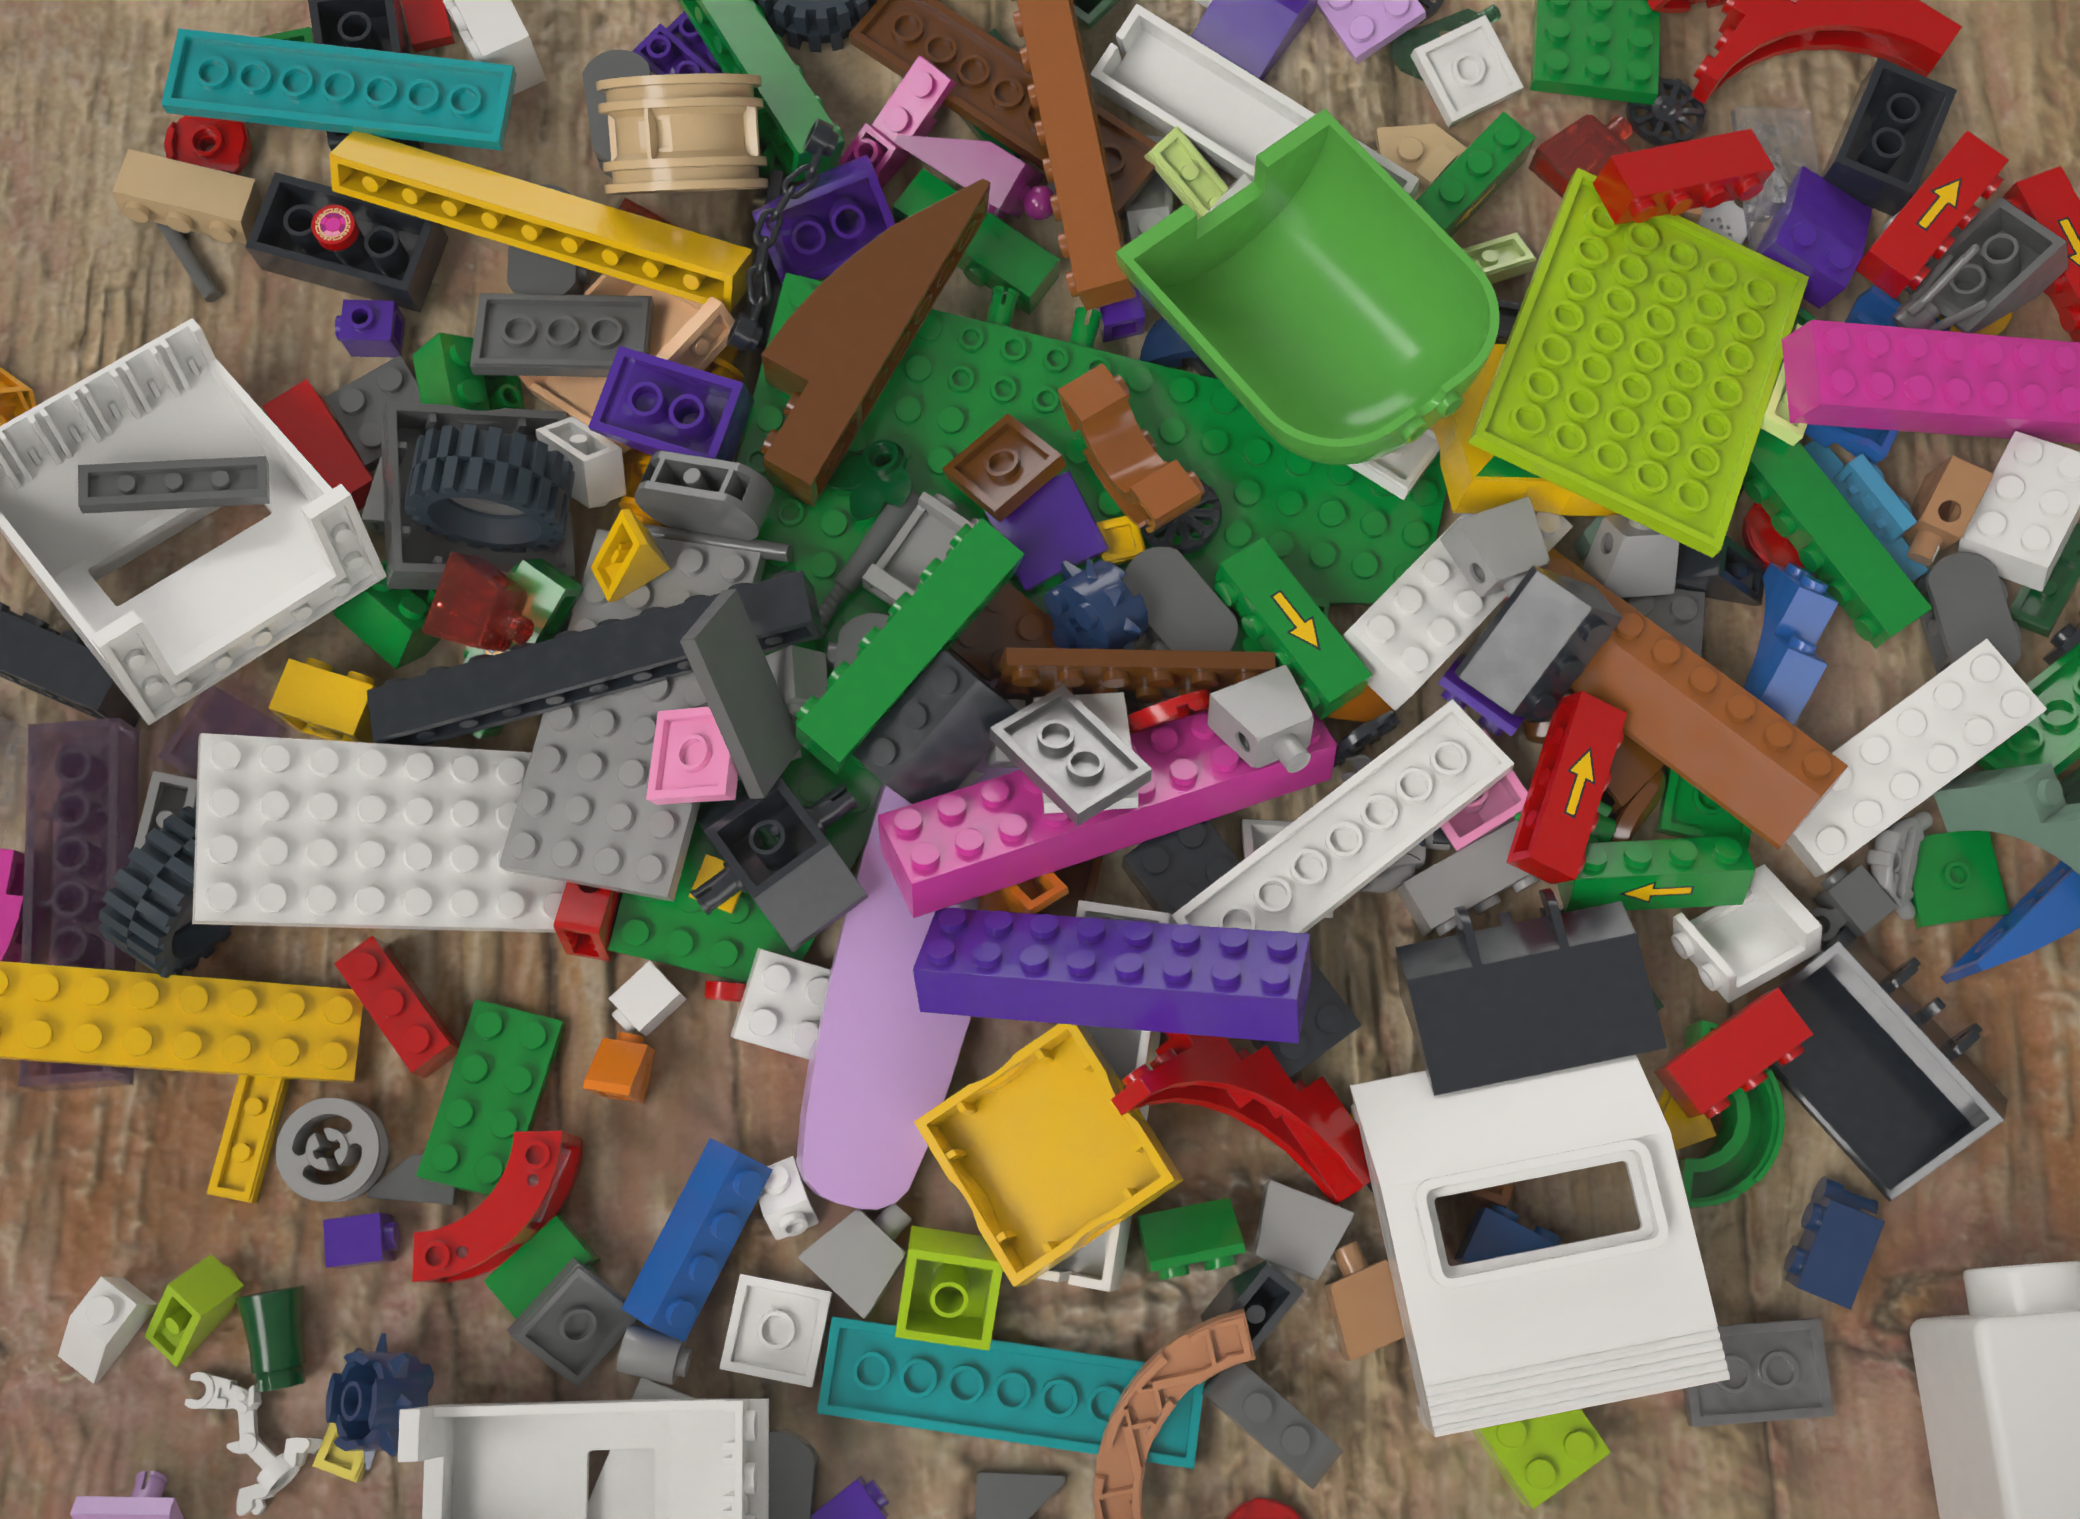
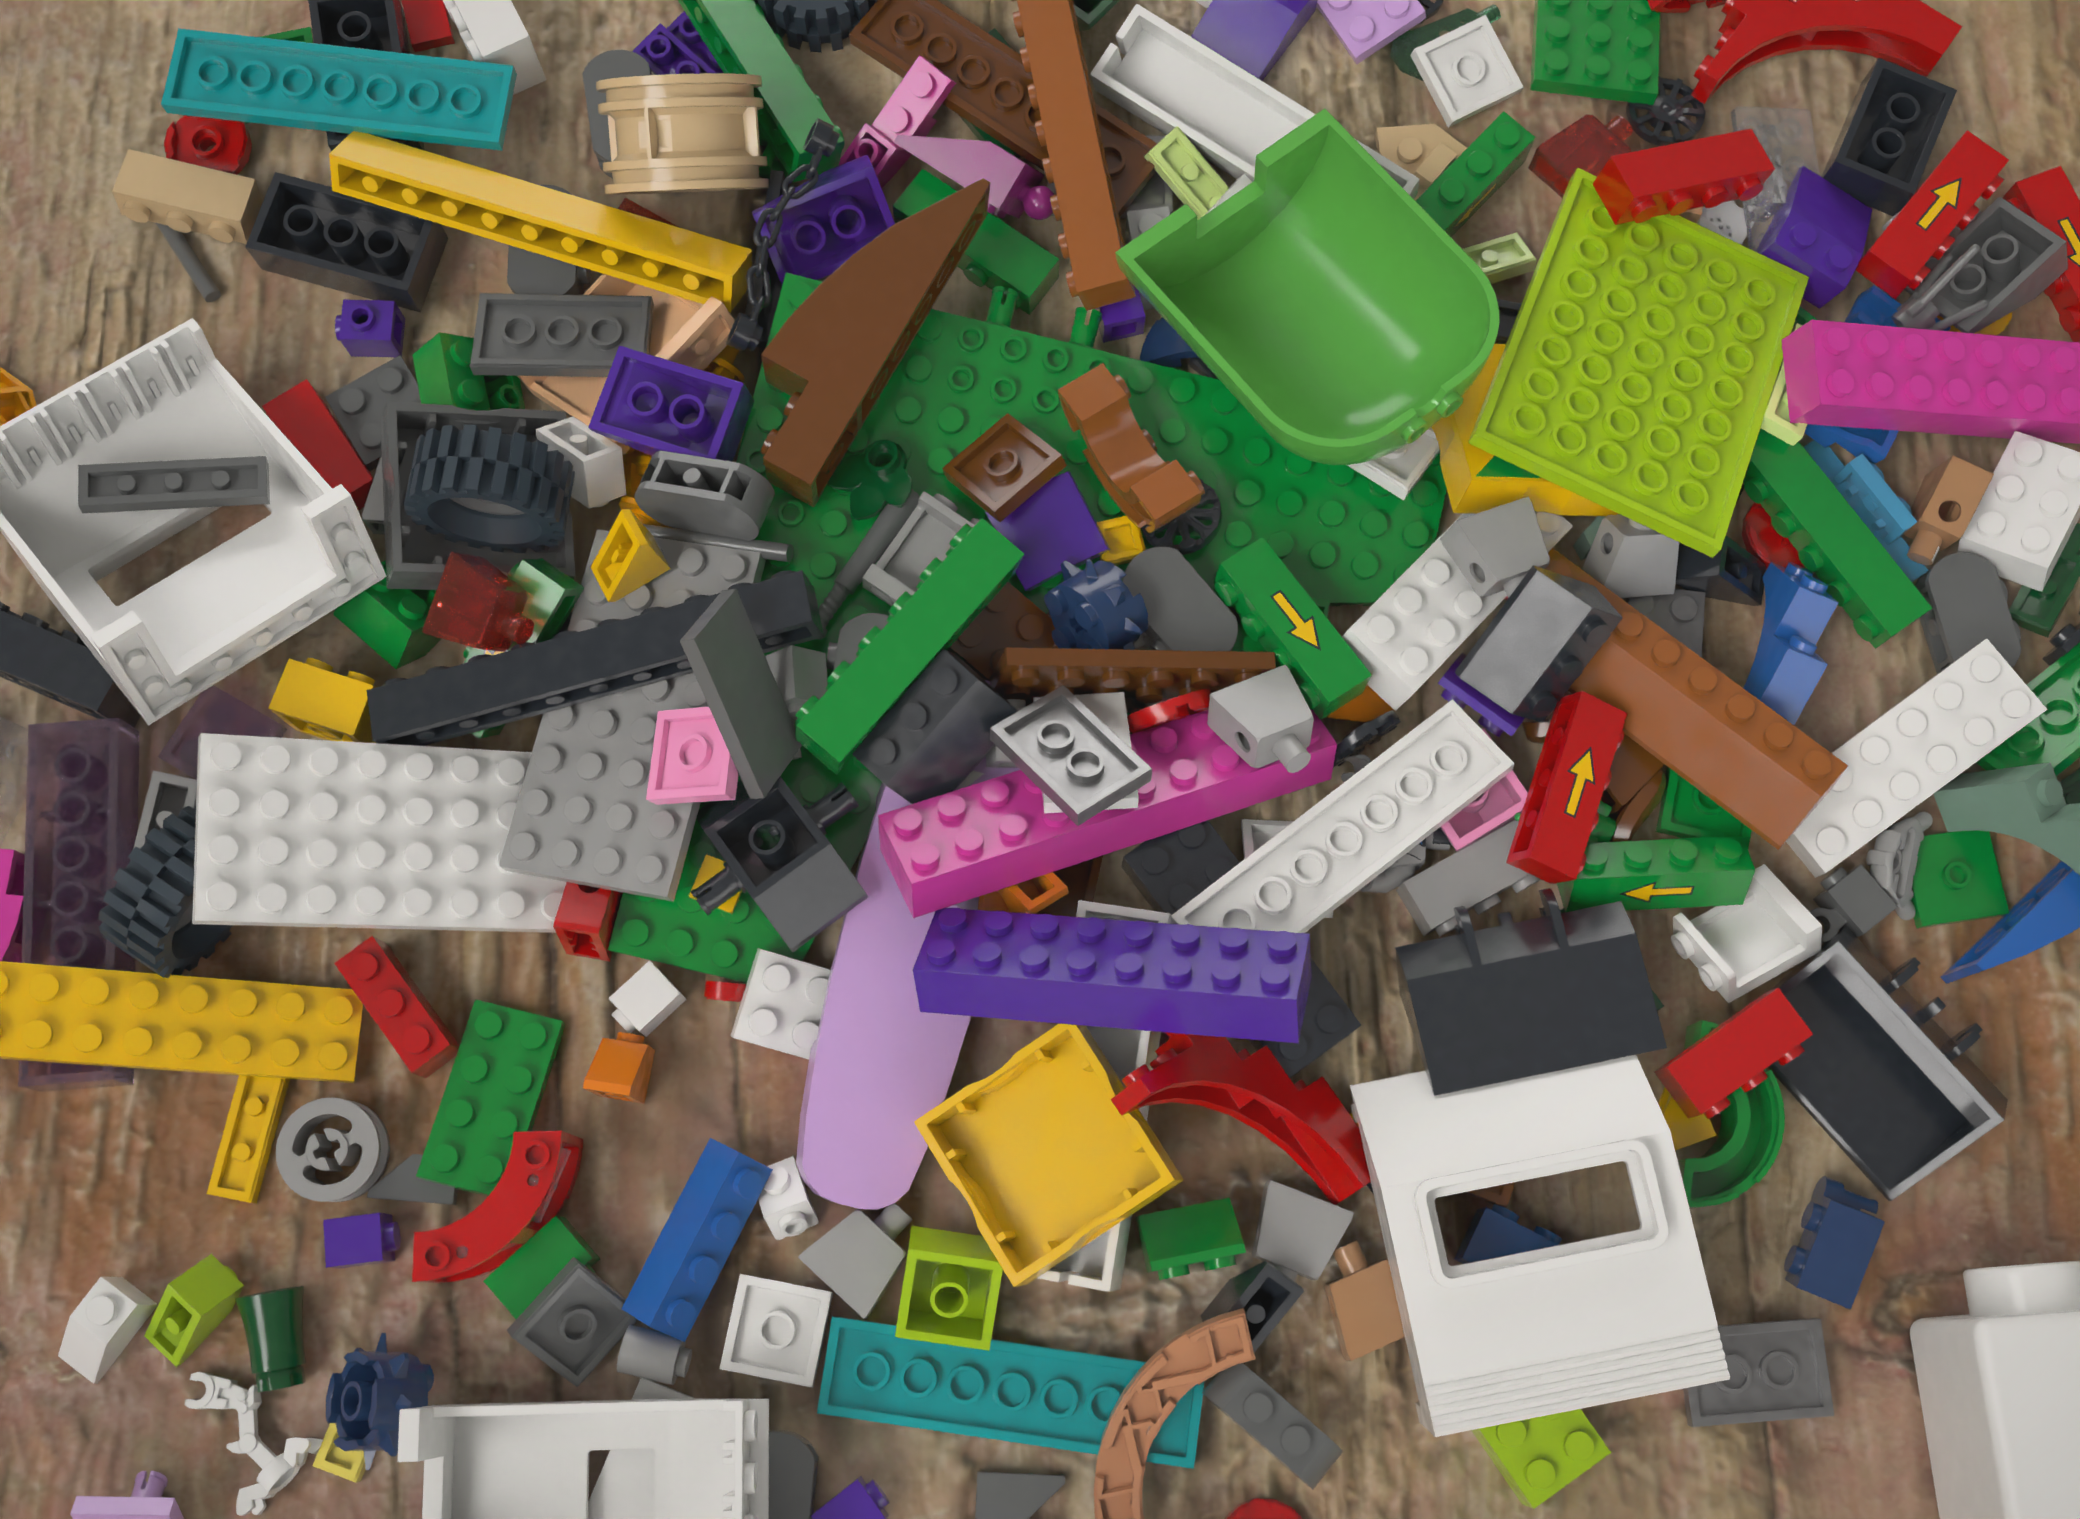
(335, 227): tile -> none

